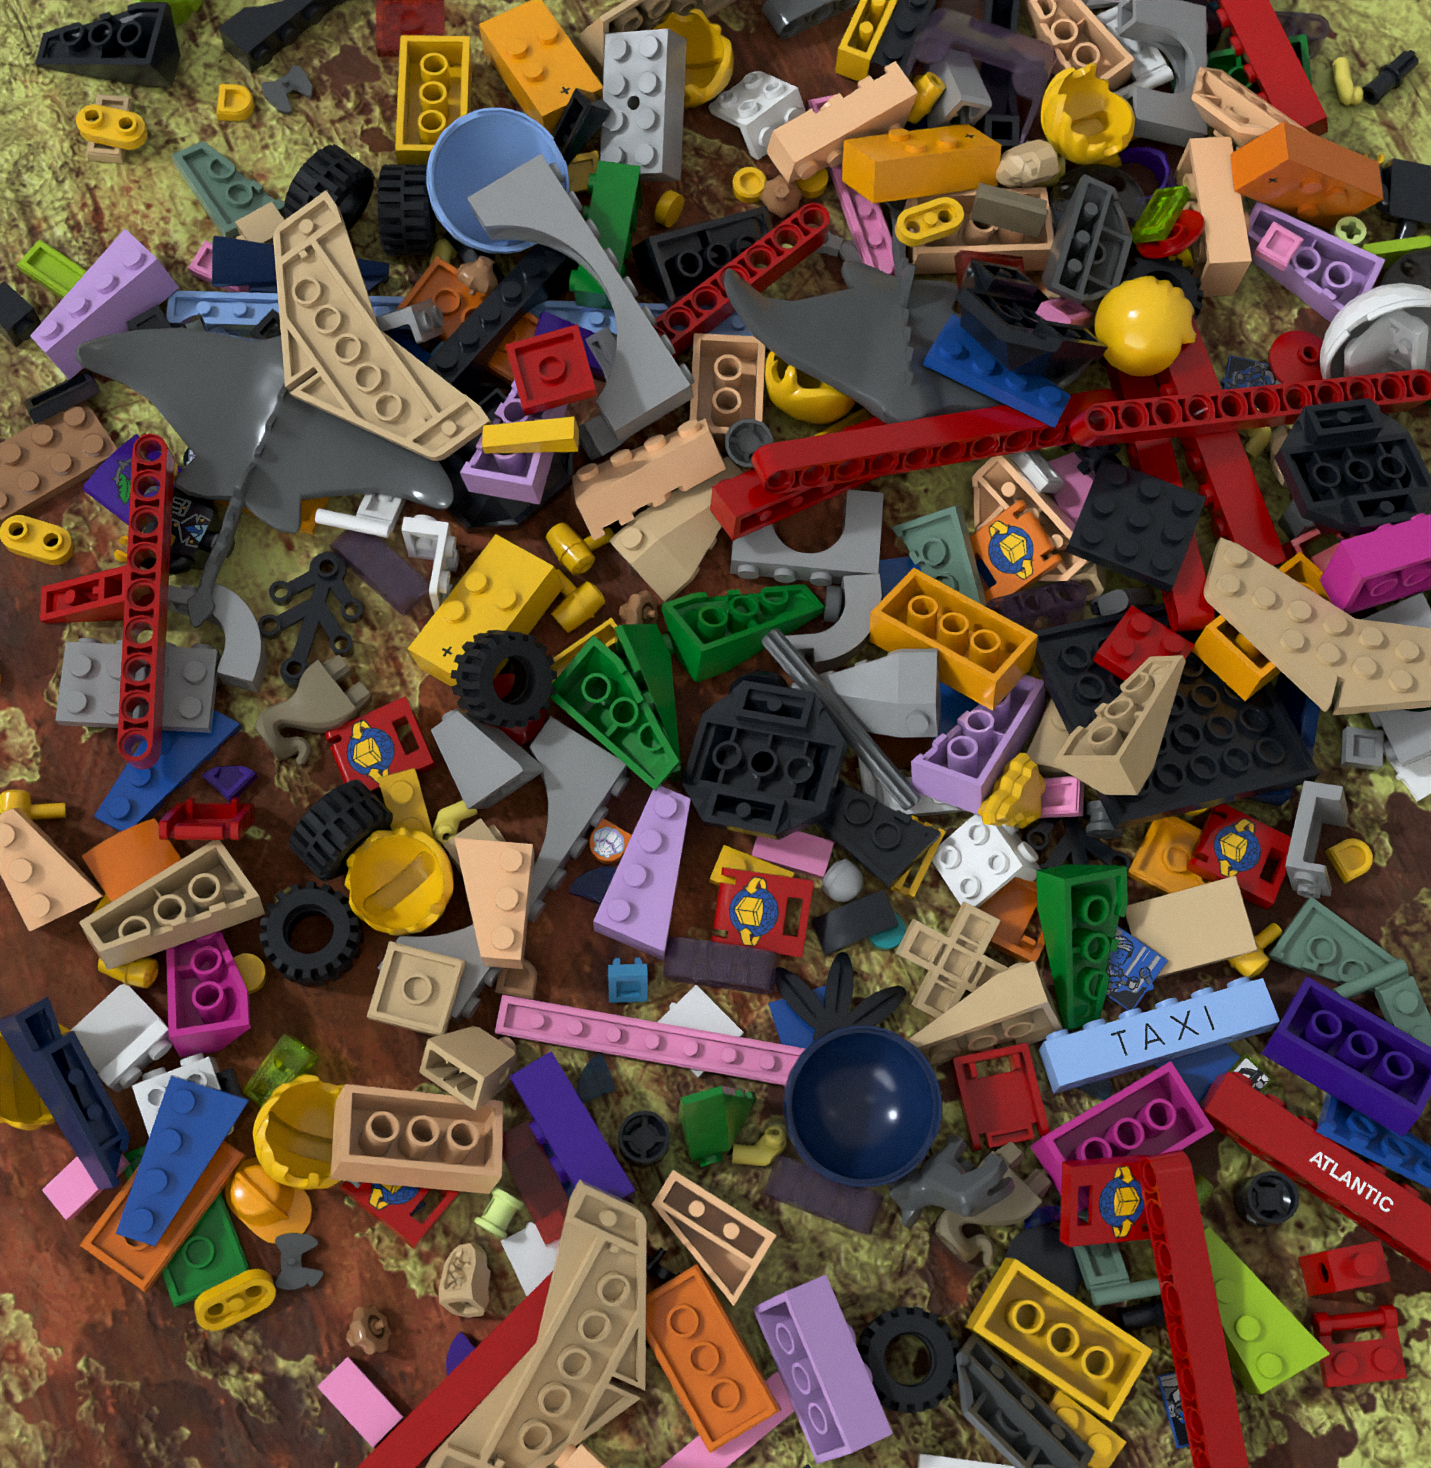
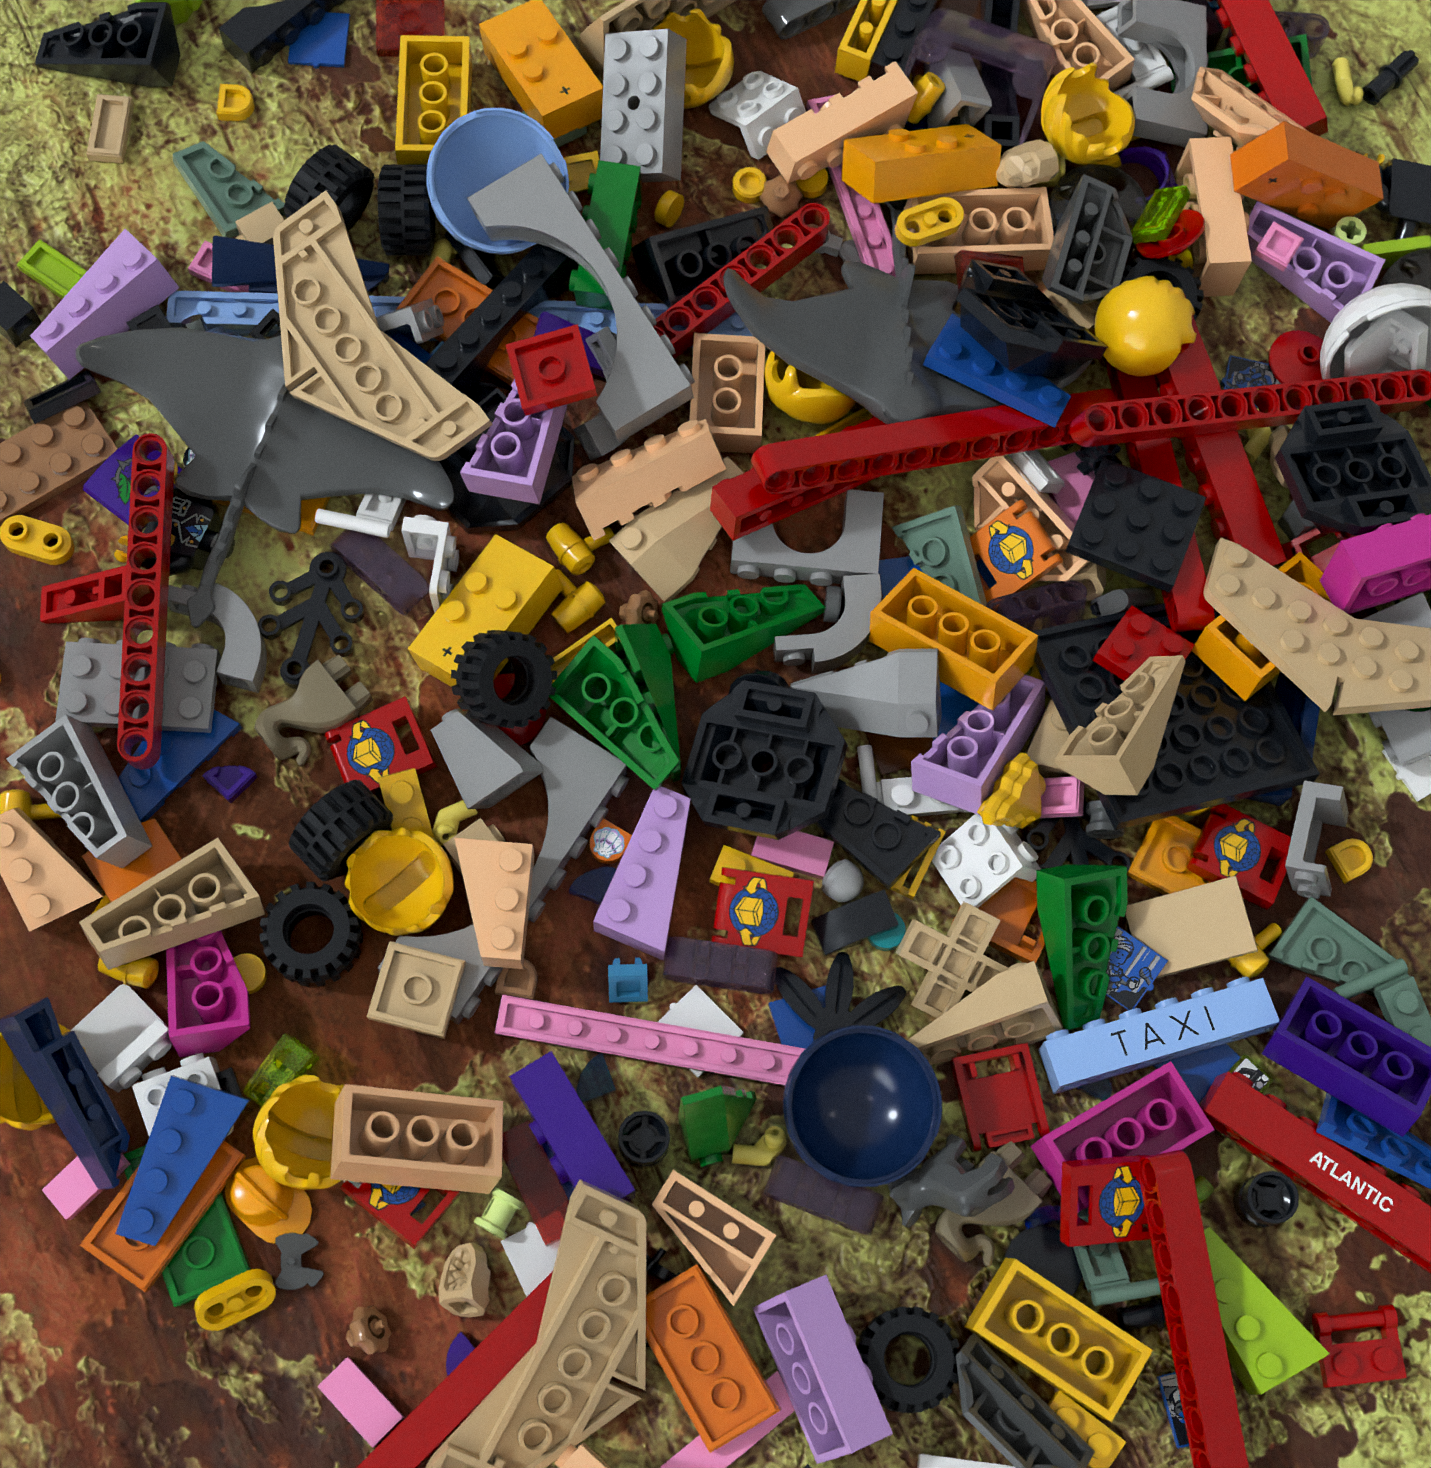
(82, 787): none -> light grey wedge
(109, 125): yellow plate -> none
(207, 820): red container -> none
(277, 91): dark grey piece -> none
(322, 43): none -> blue piece
(469, 1064): tan torso -> none
(478, 276): medium nougat piece -> none
(532, 436): yellow piece -> none
(579, 122): black slope -> none
(744, 439): dark grey wheel -> none
(848, 726): dark grey axle -> none
(1009, 210): dark tan panel -> none
(1065, 311): bright pink tile -> none
(1346, 1268): red torso -> none
(1362, 748): light grey plate -> none

